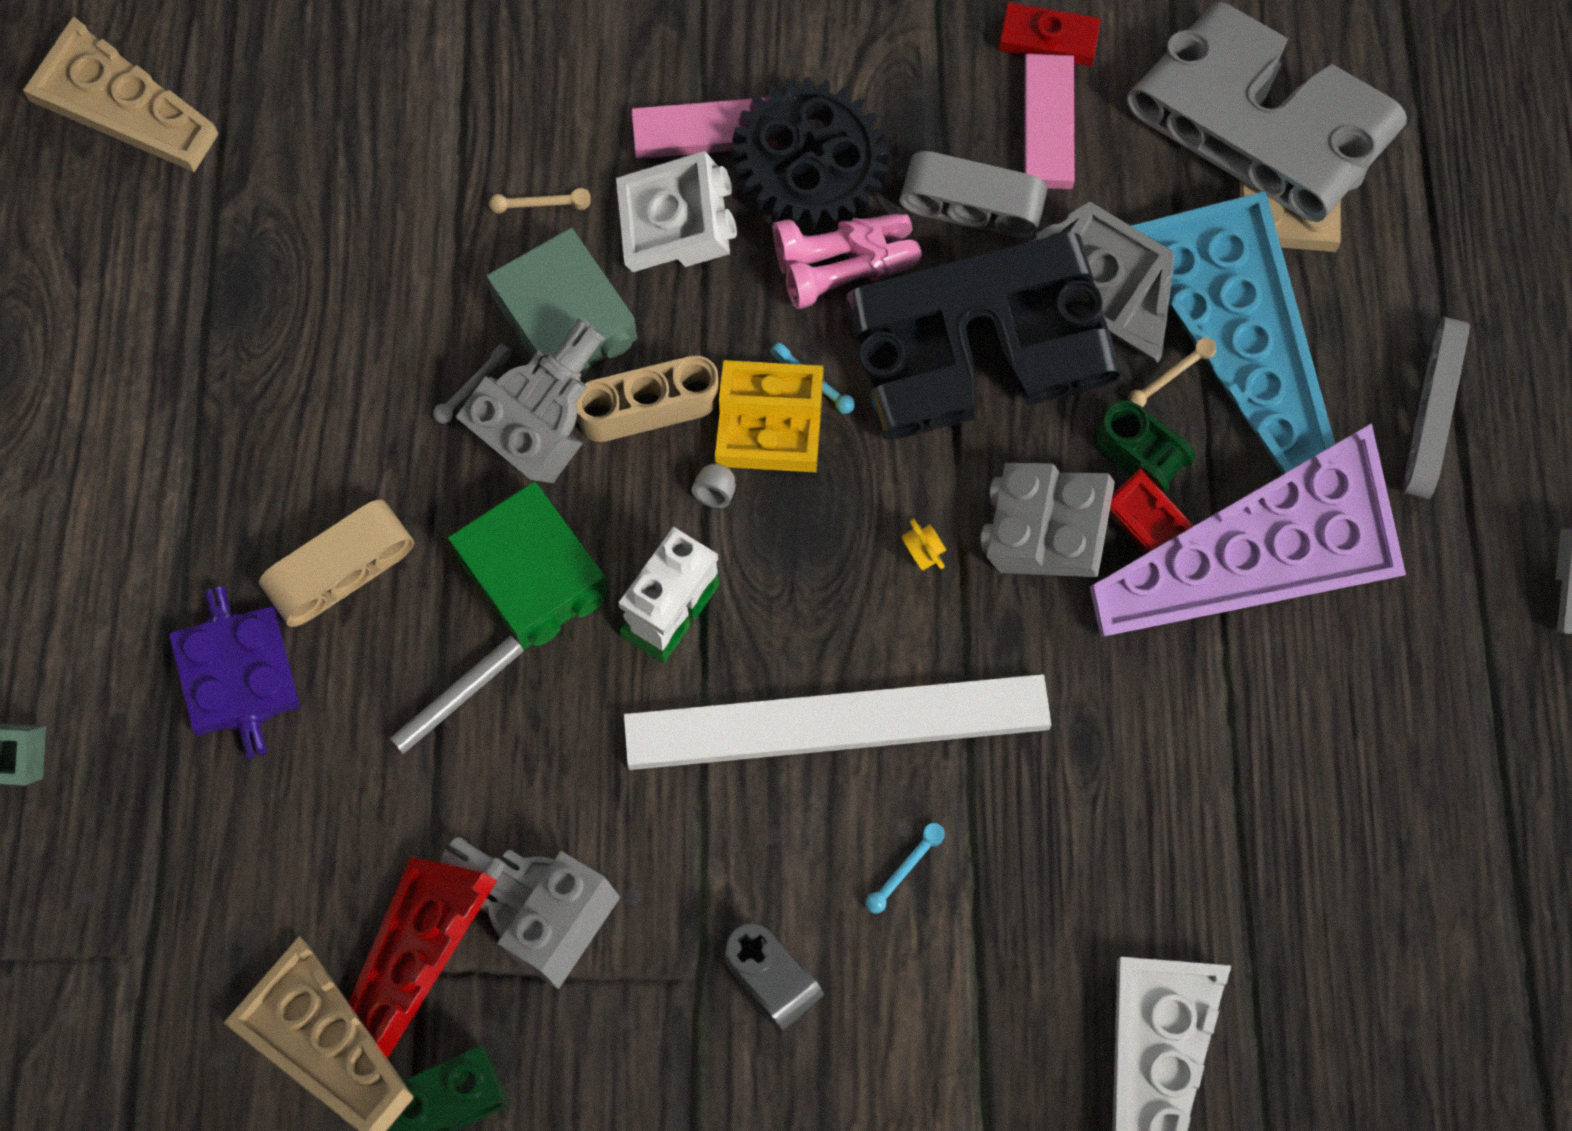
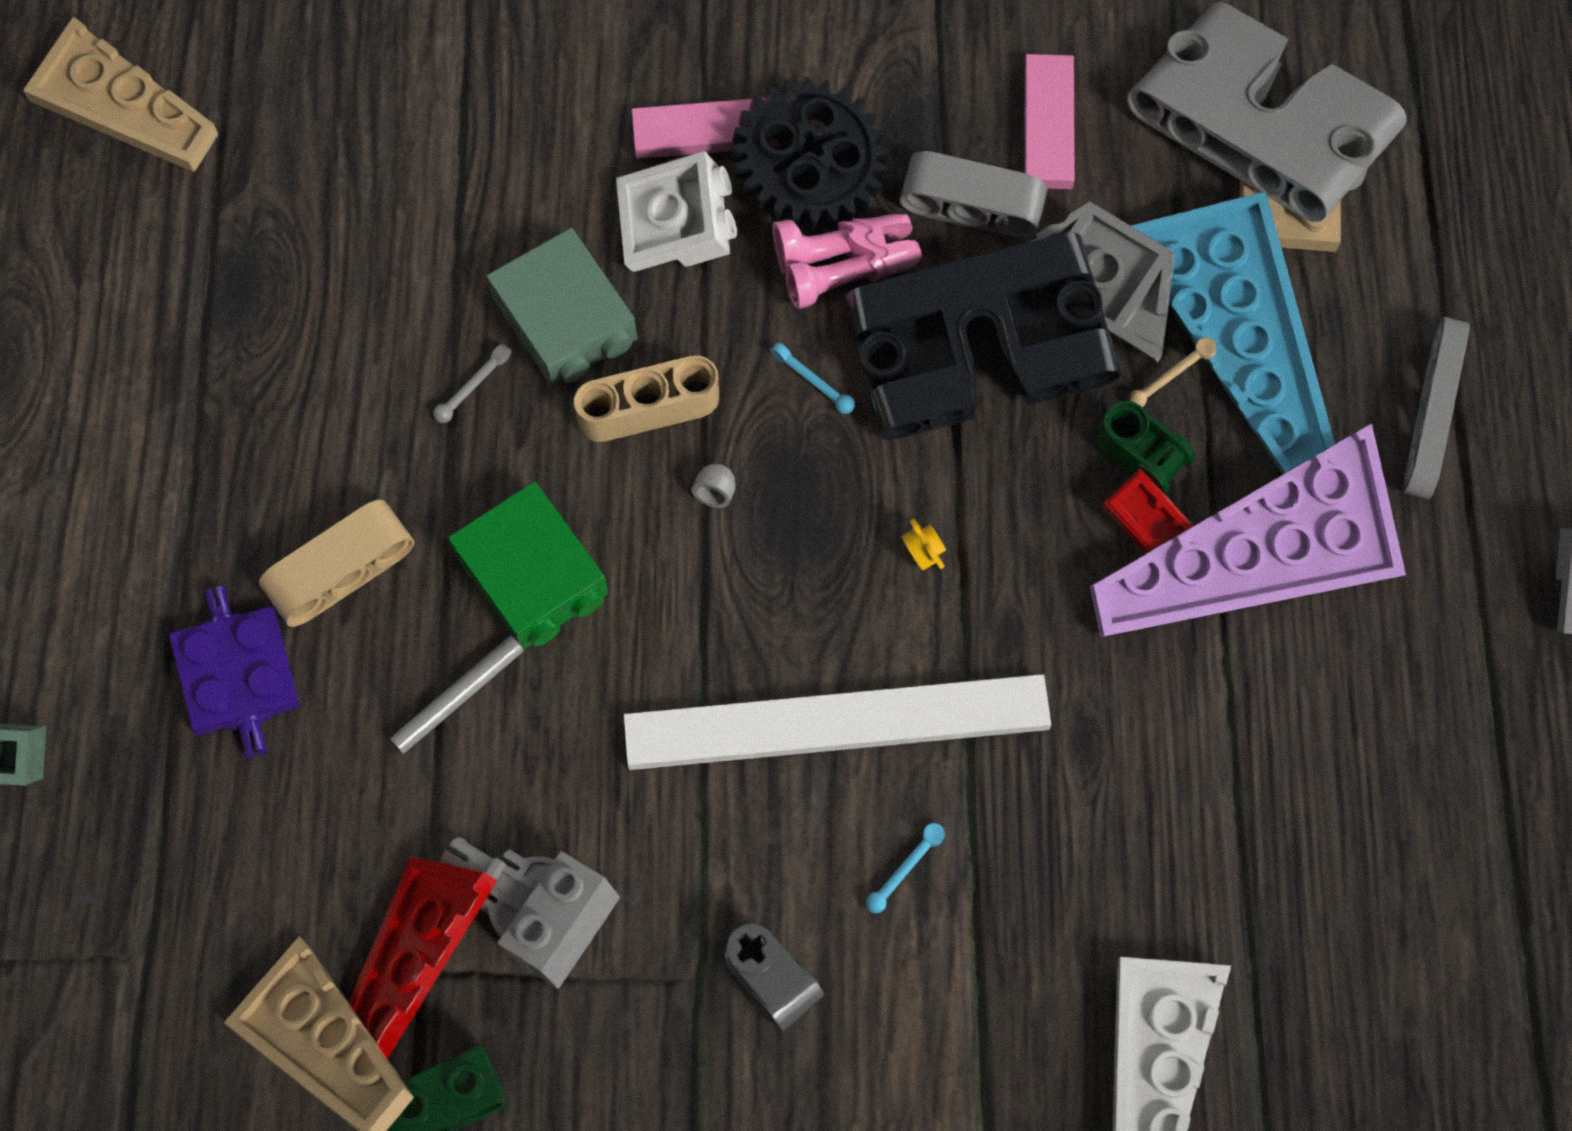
(535, 407): light grey brick -> none
(579, 199): tan hinge -> none
(668, 594): white hips -> none
(769, 416): yellow slope -> none
(1047, 521): light grey plate -> none
(1049, 33): red plate -> none

